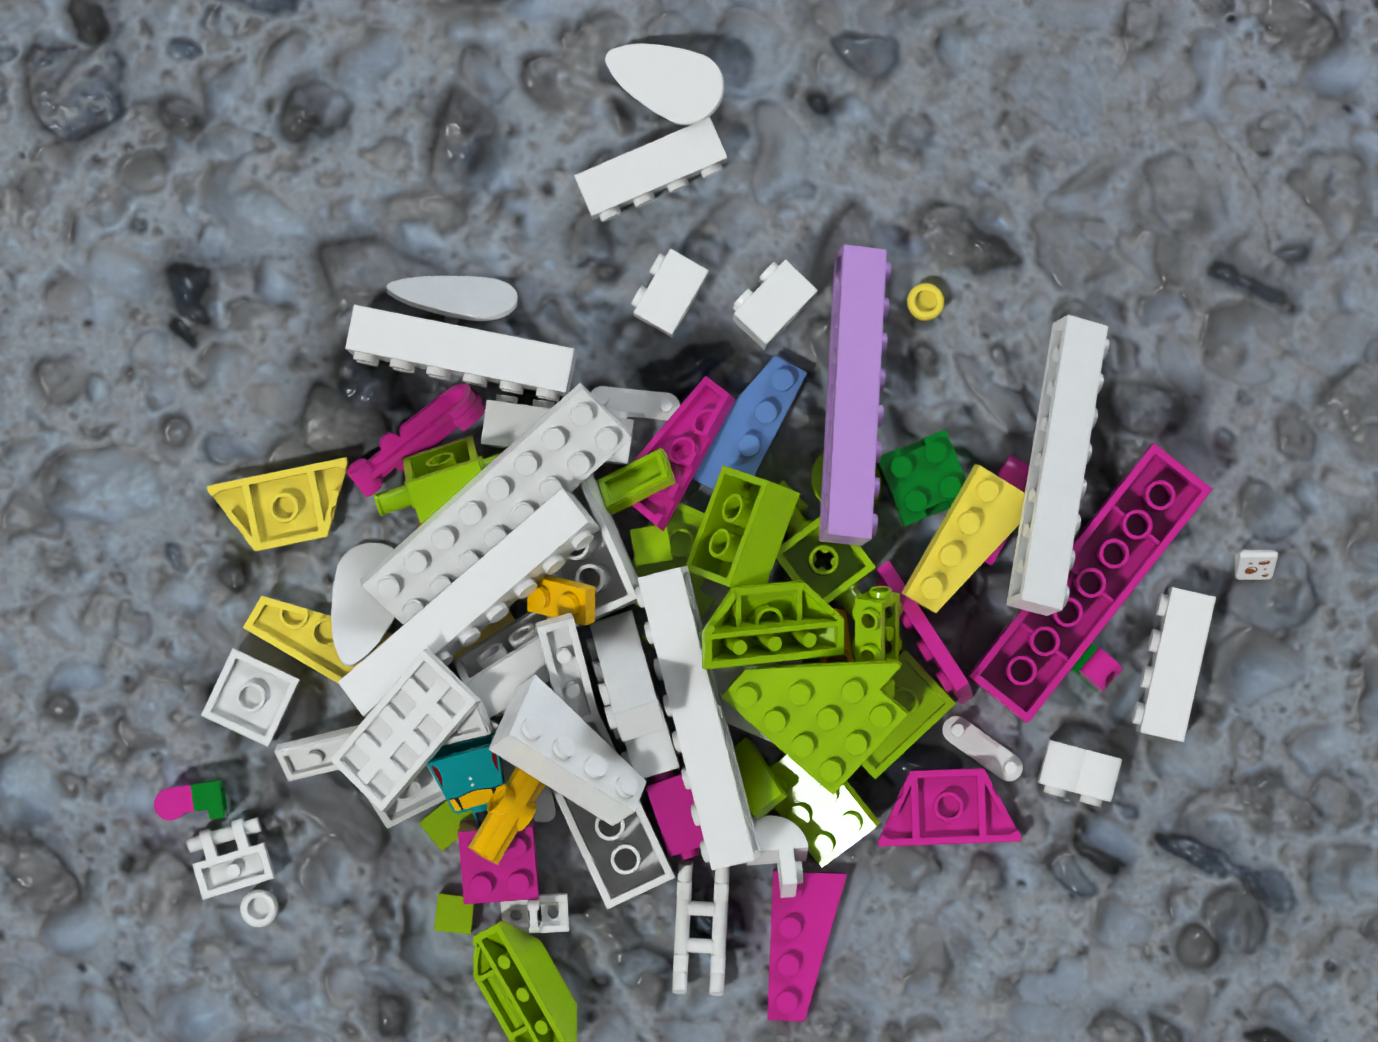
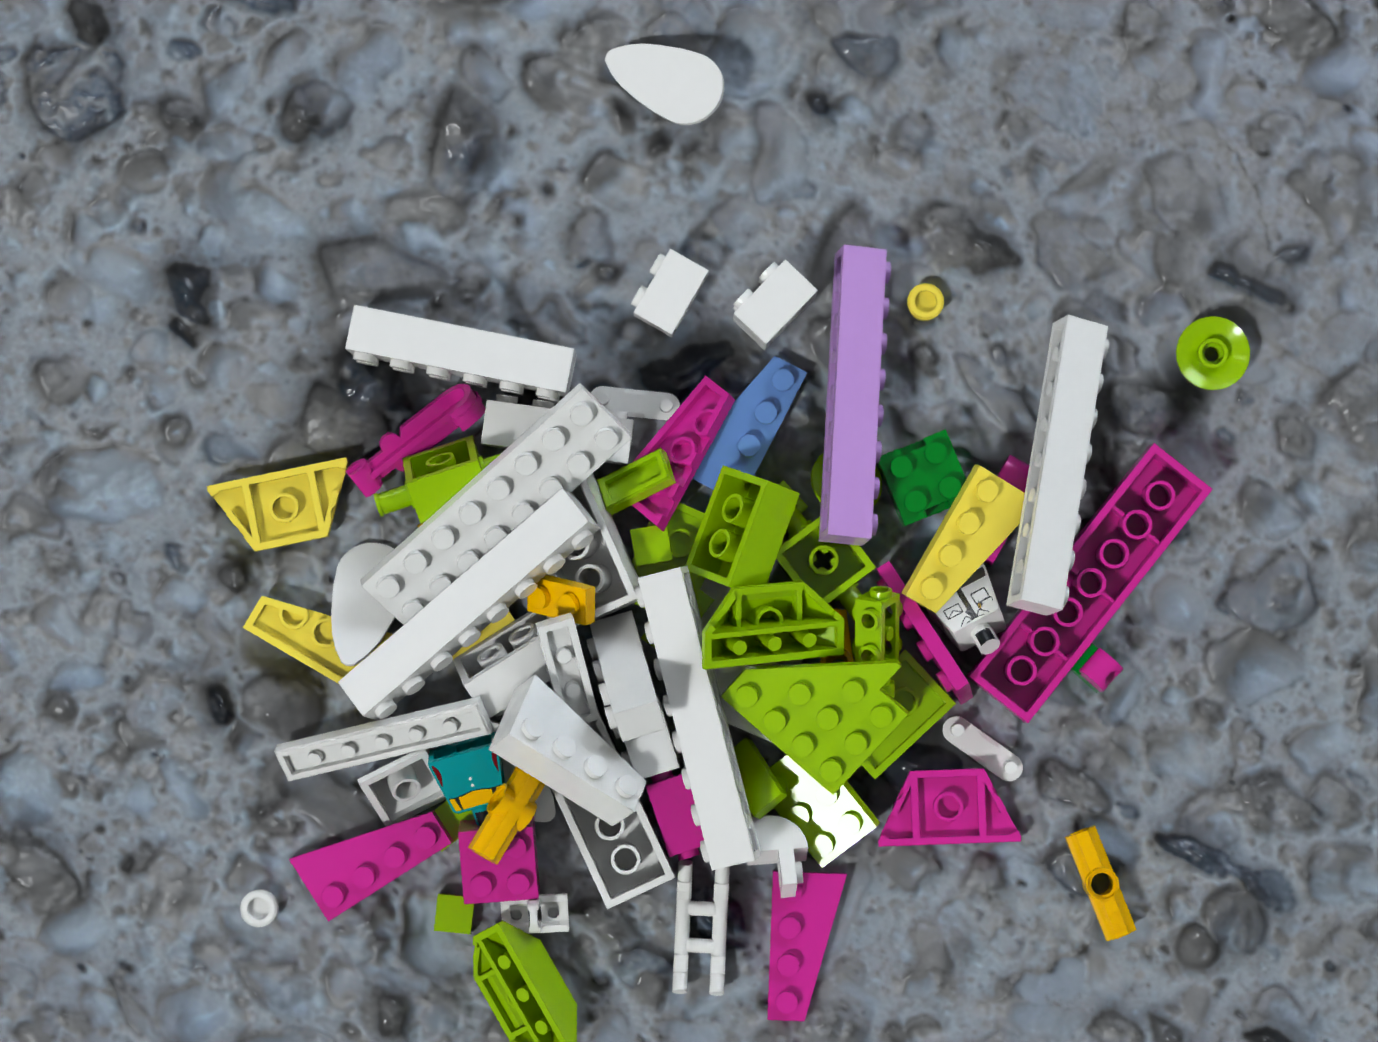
(180, 800): leg -> none
(235, 869): white plate -> none
(251, 697): white plate -> none
(361, 865): none -> dark pink wing
(405, 730): white plate -> none
(457, 296): white shield -> none
(651, 169): white brick -> none
(972, 615): none -> white torso
(1079, 772): white brick -> none
(1110, 905): none -> yellow piece
(1174, 663): white brick -> none
(1231, 350): none -> lime dish
(1255, 564): white slope -> none

